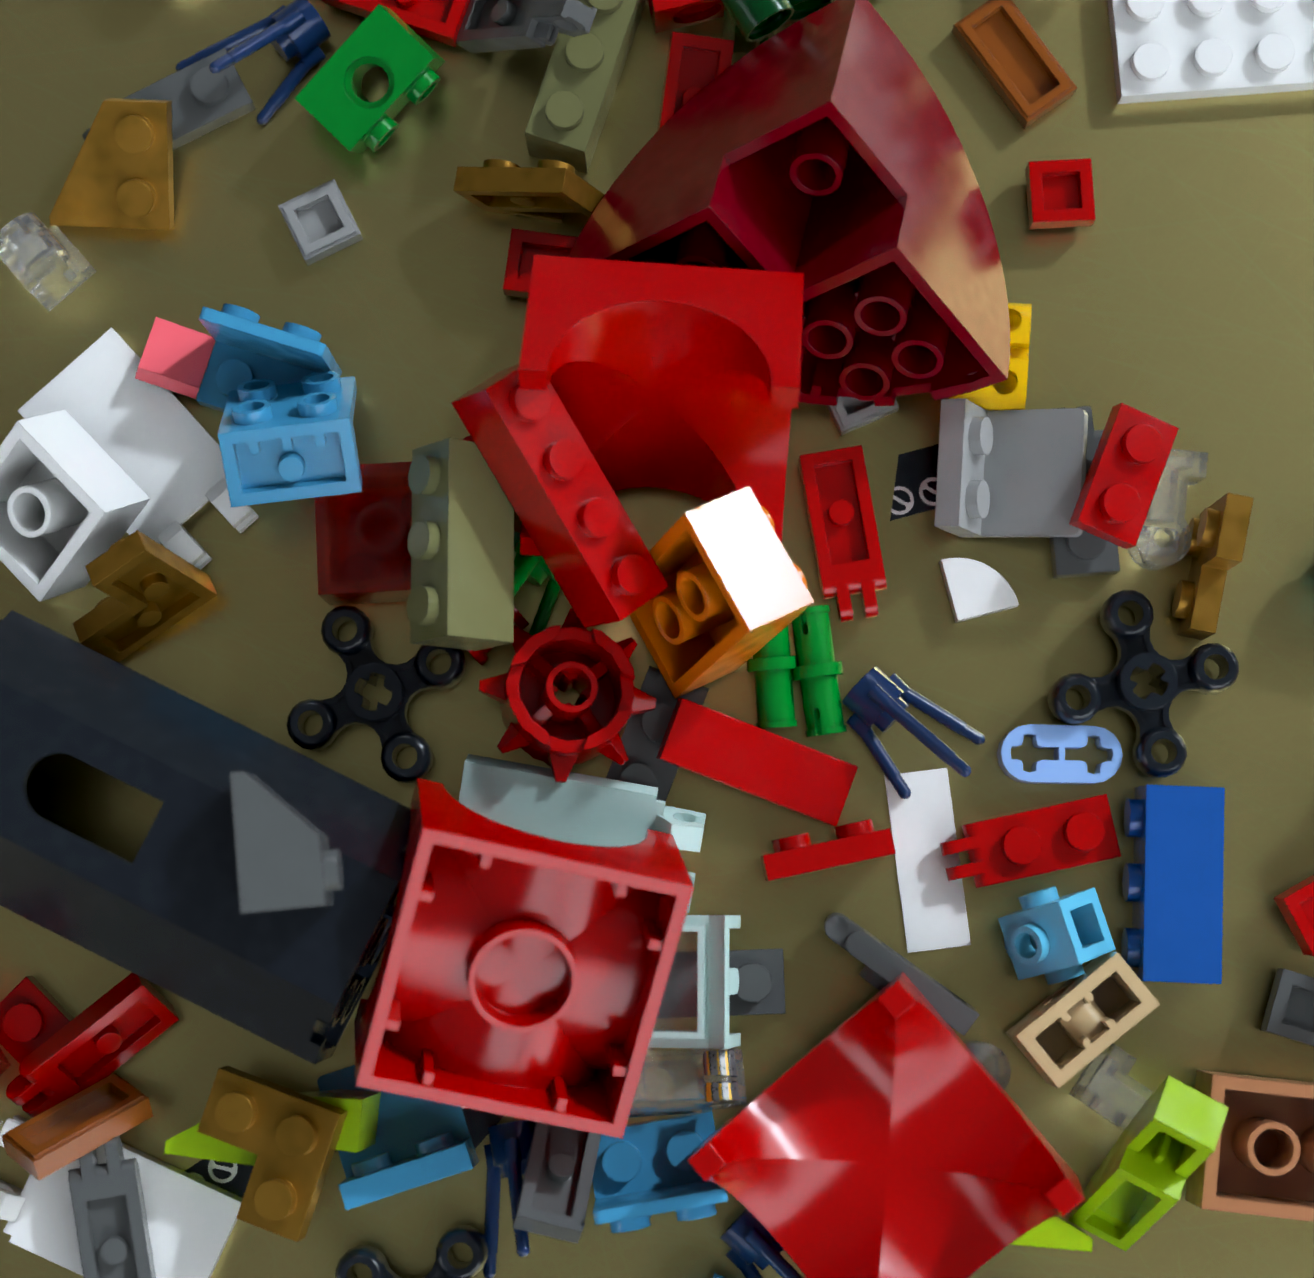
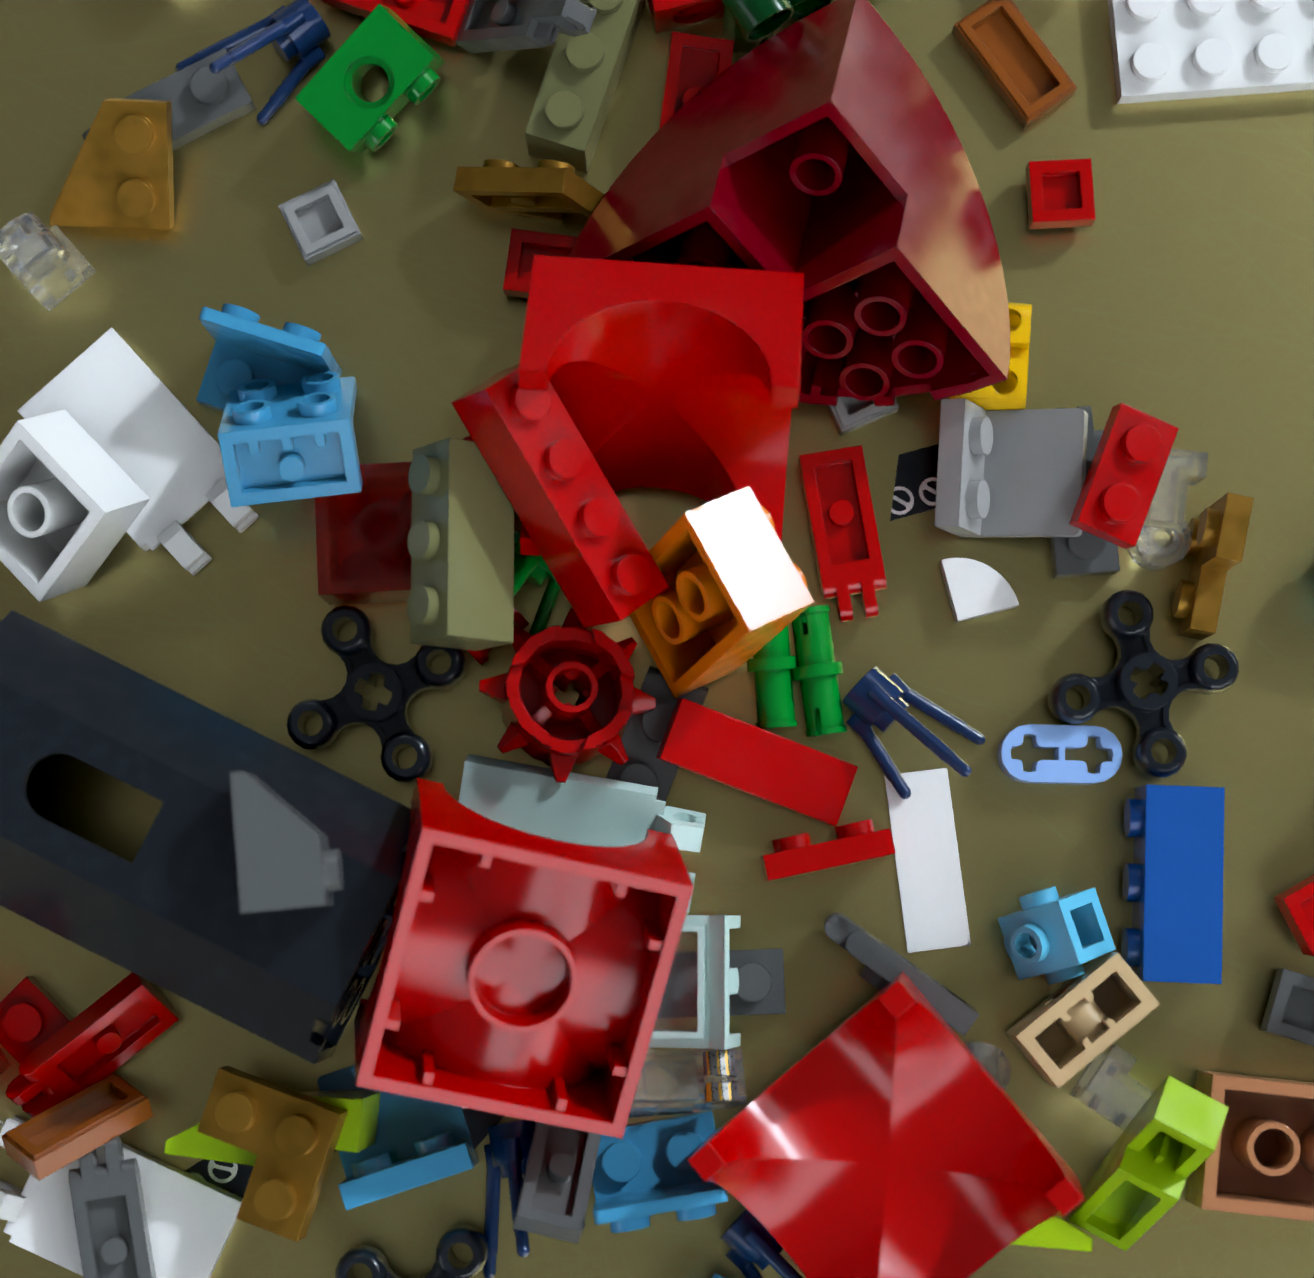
(146, 594): pearl gold plate -> none
(175, 358): coral tile -> none
(1035, 842): red hinge -> none

